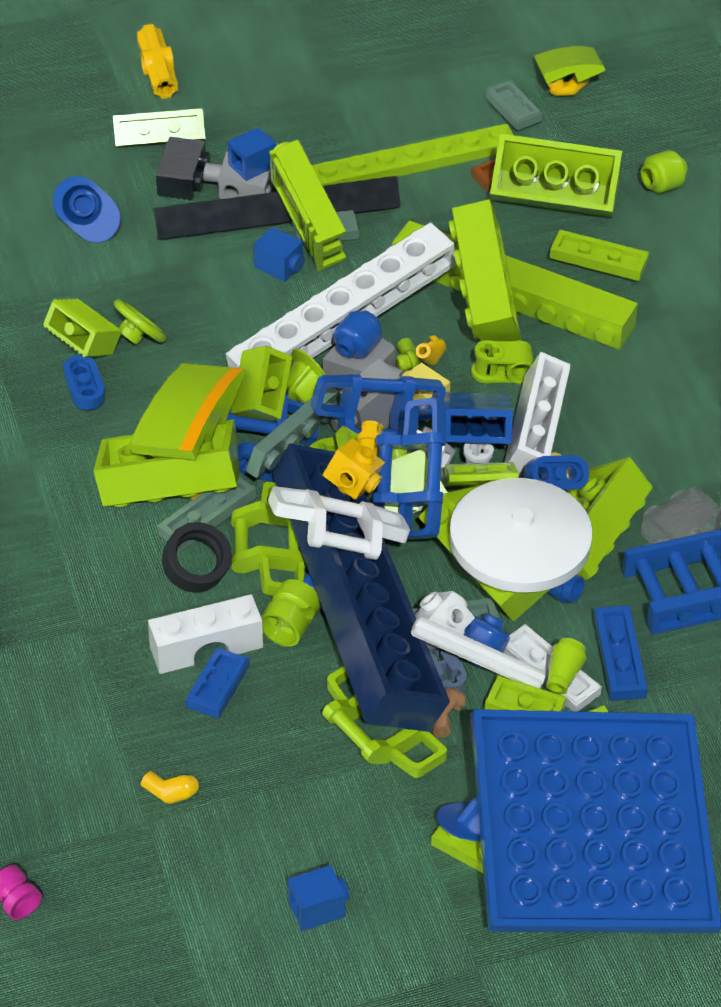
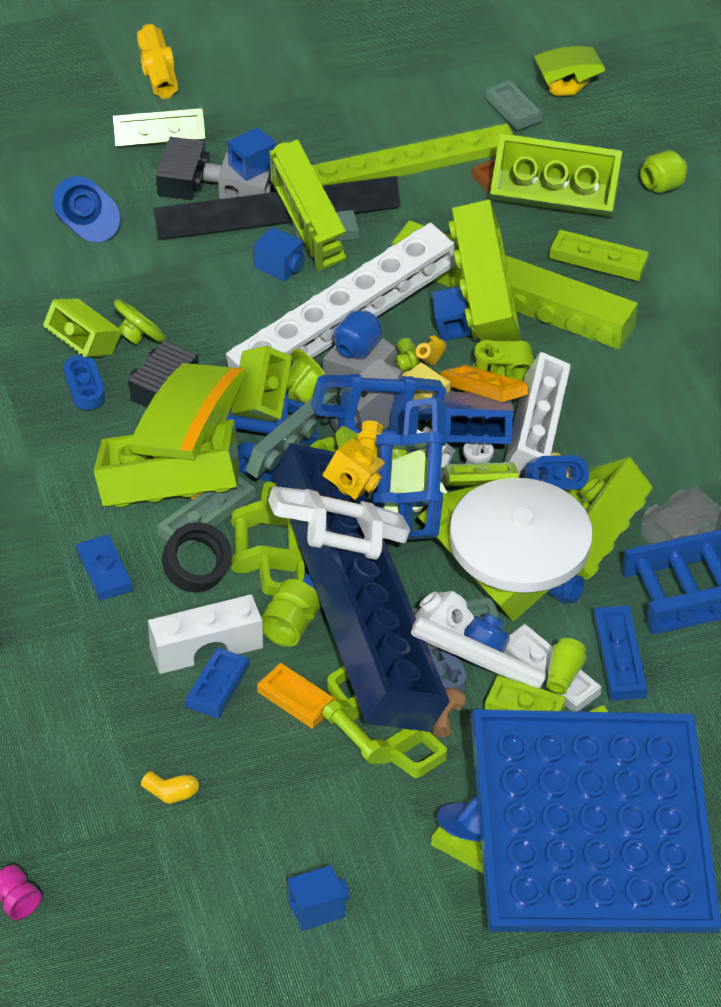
(104, 567): none -> blue plate
(160, 364): none -> black brick
(295, 695): none -> light orange tile
(450, 313): none -> blue brick
(485, 383): none -> light orange tile

